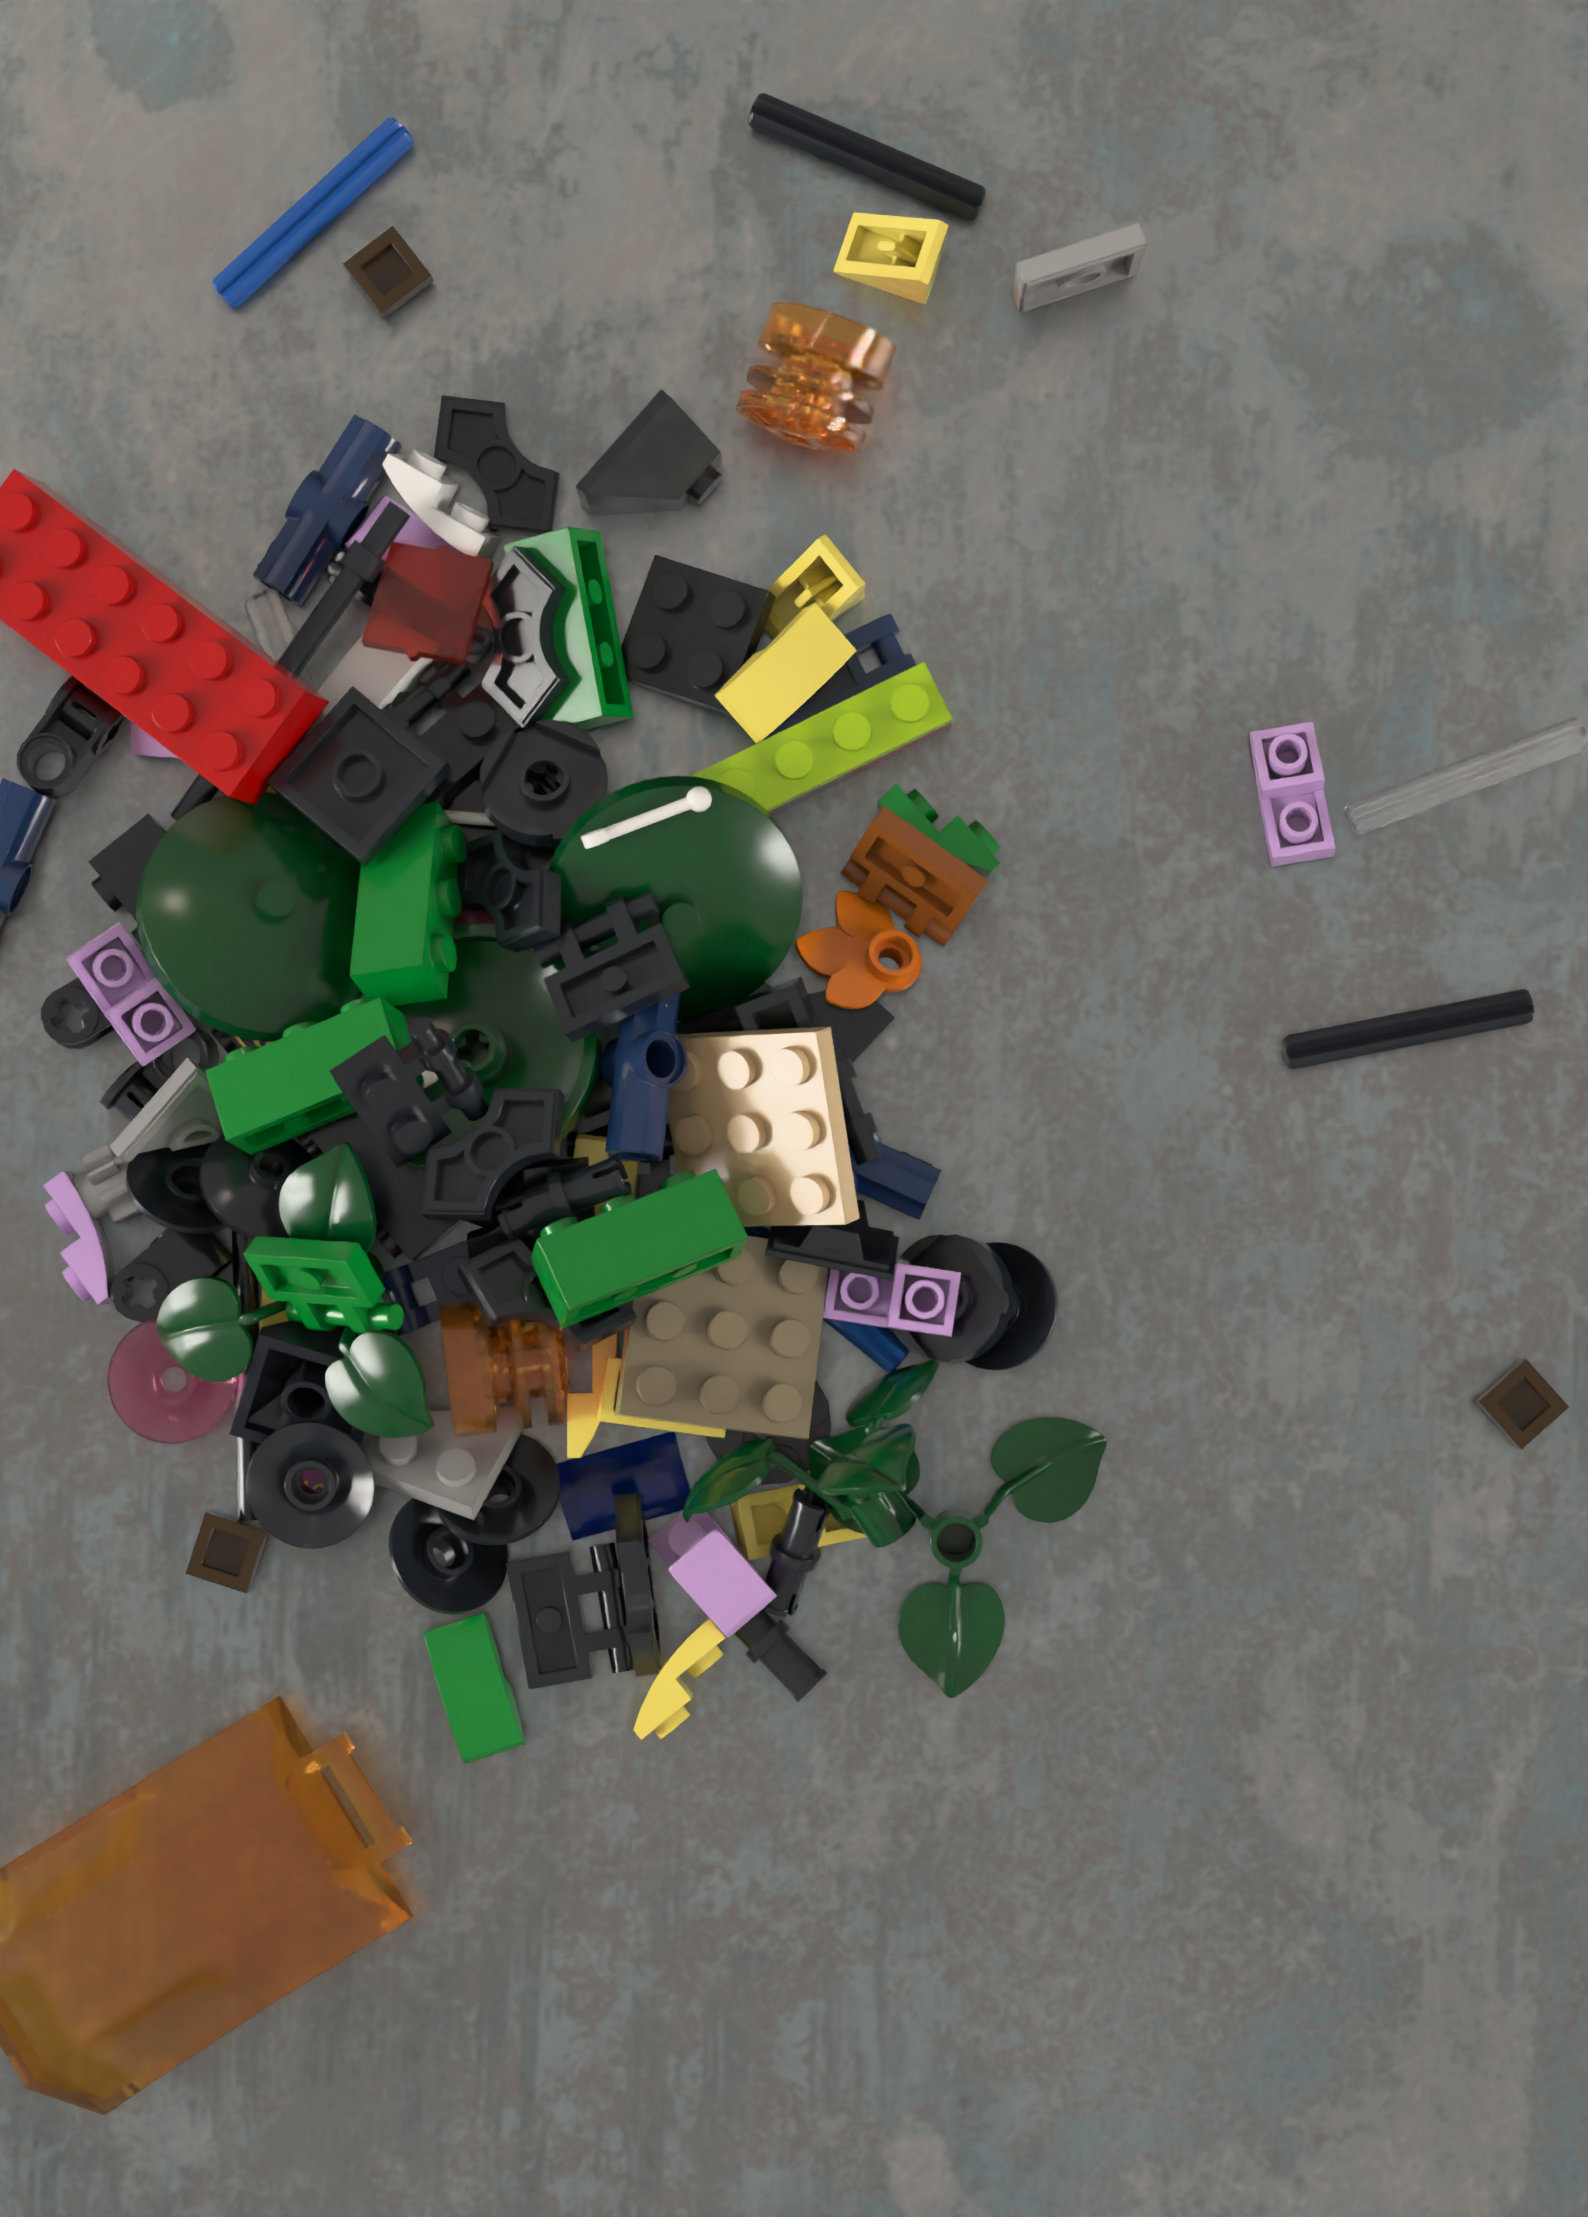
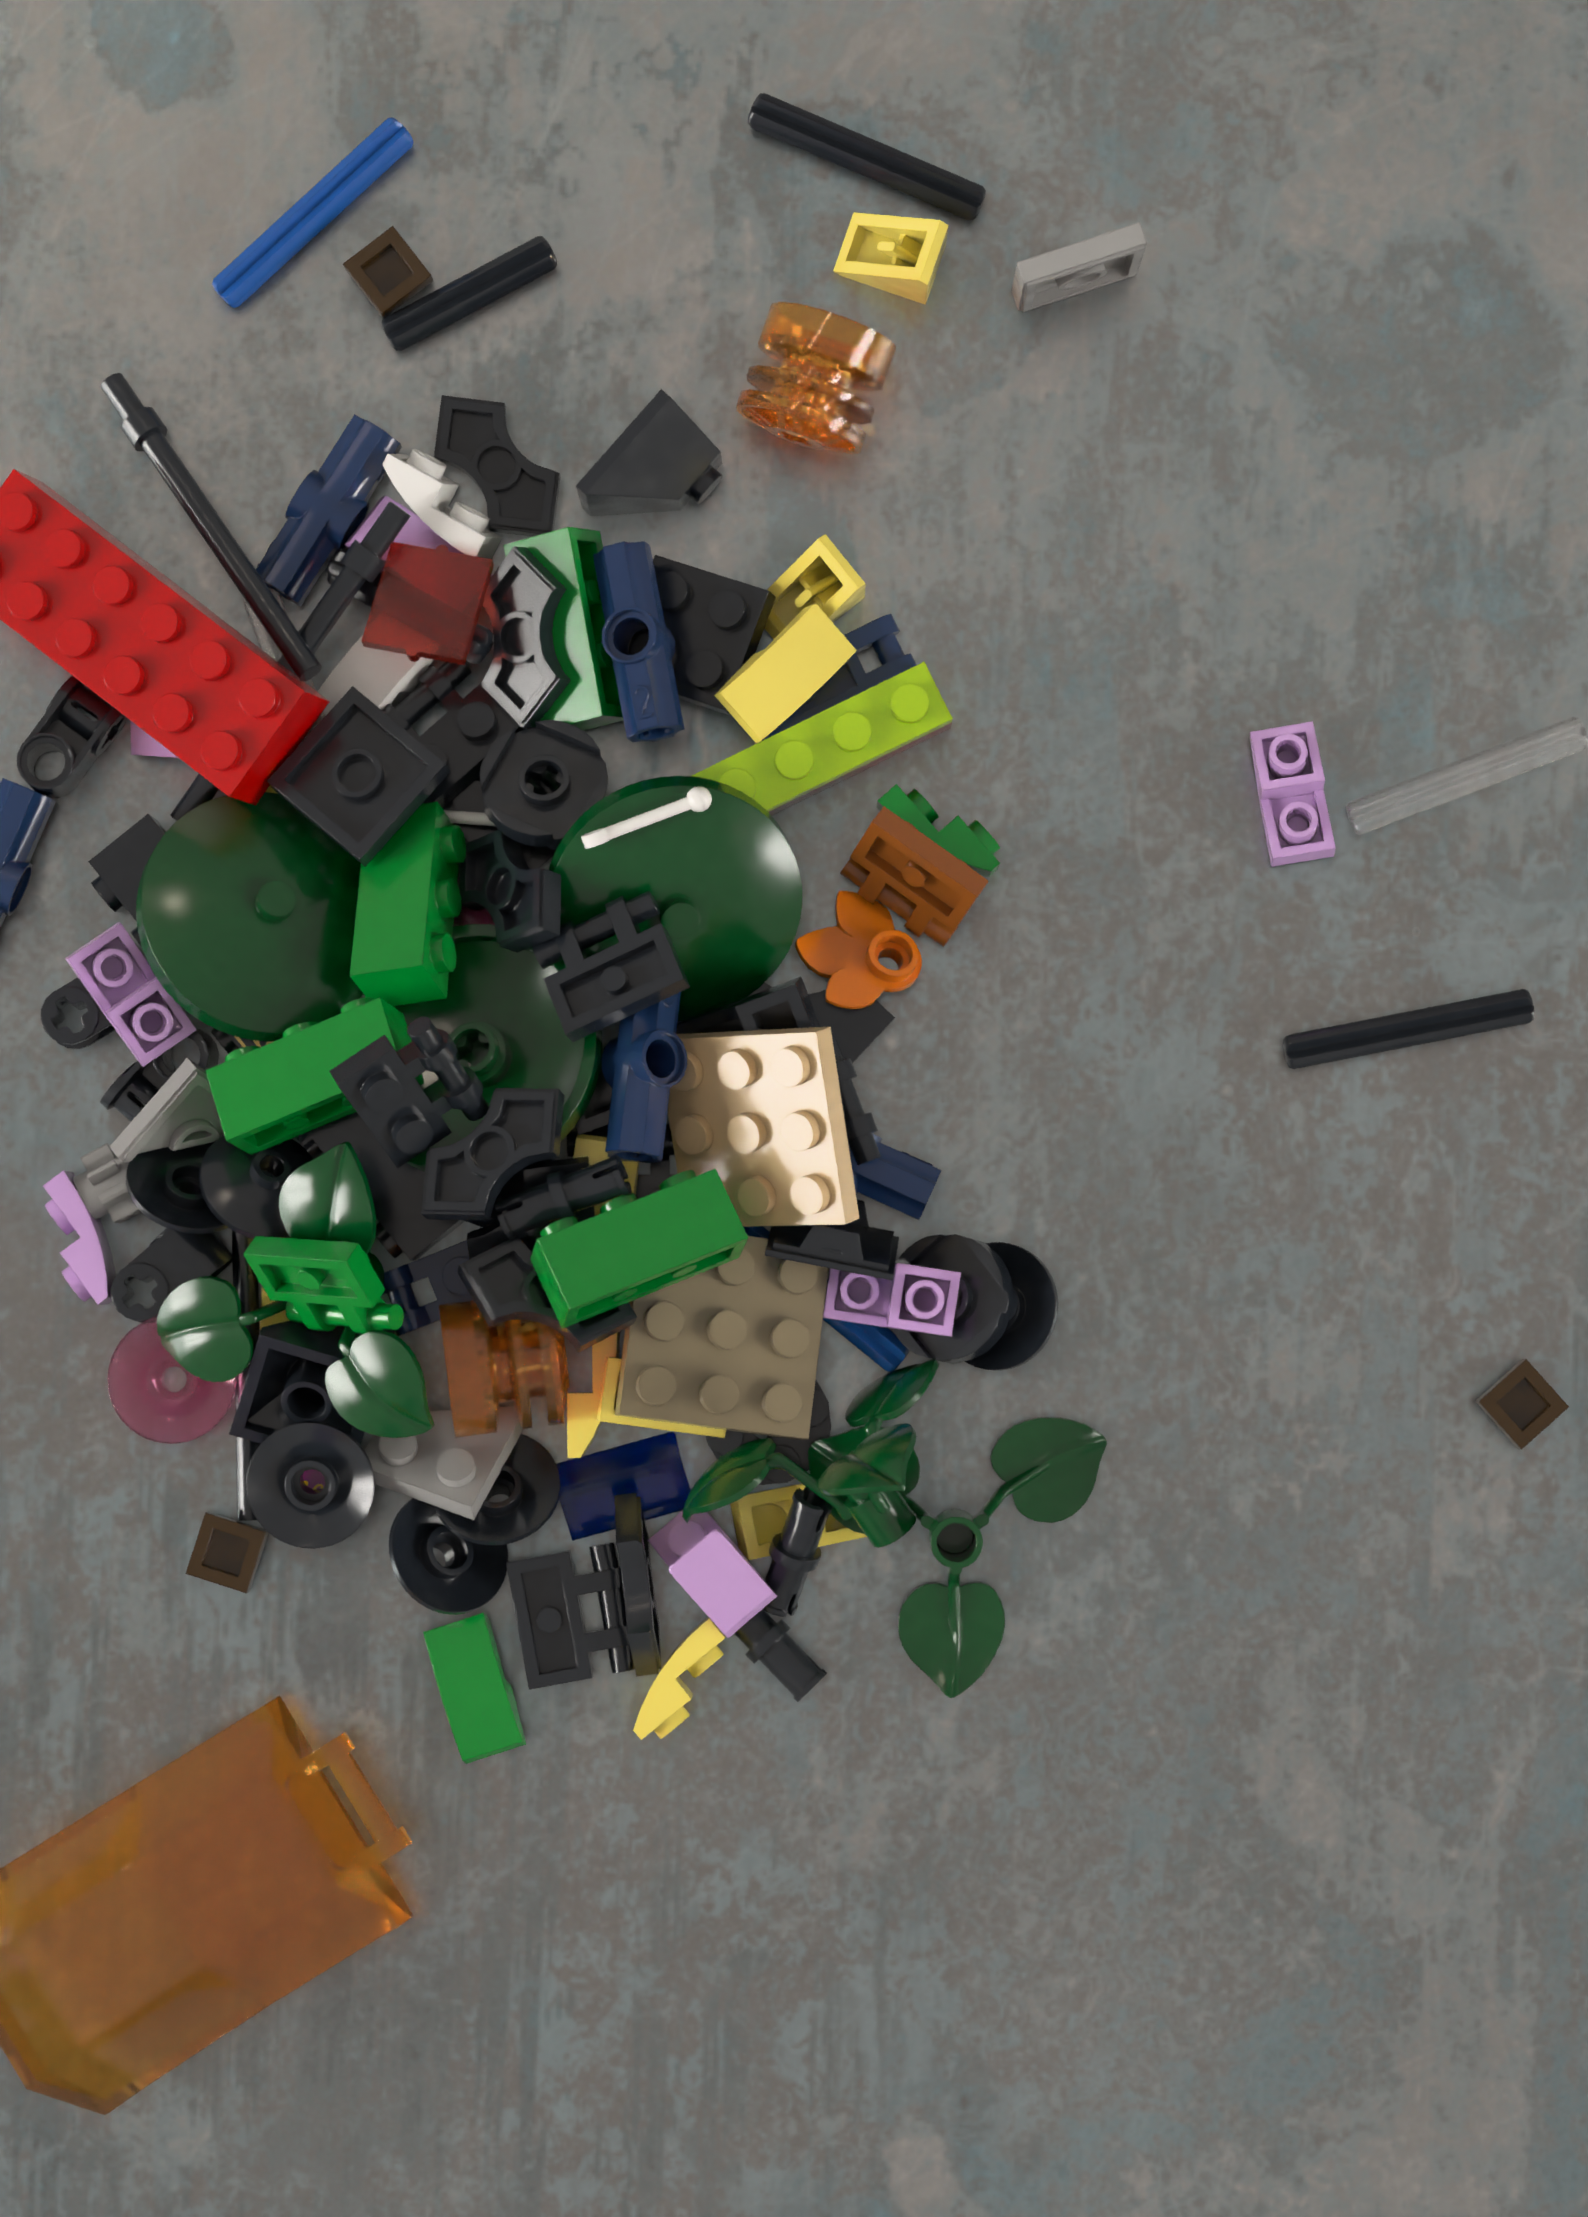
(148, 434): none -> black bar
(469, 293): none -> black axle
(647, 678): none -> dark blue piece

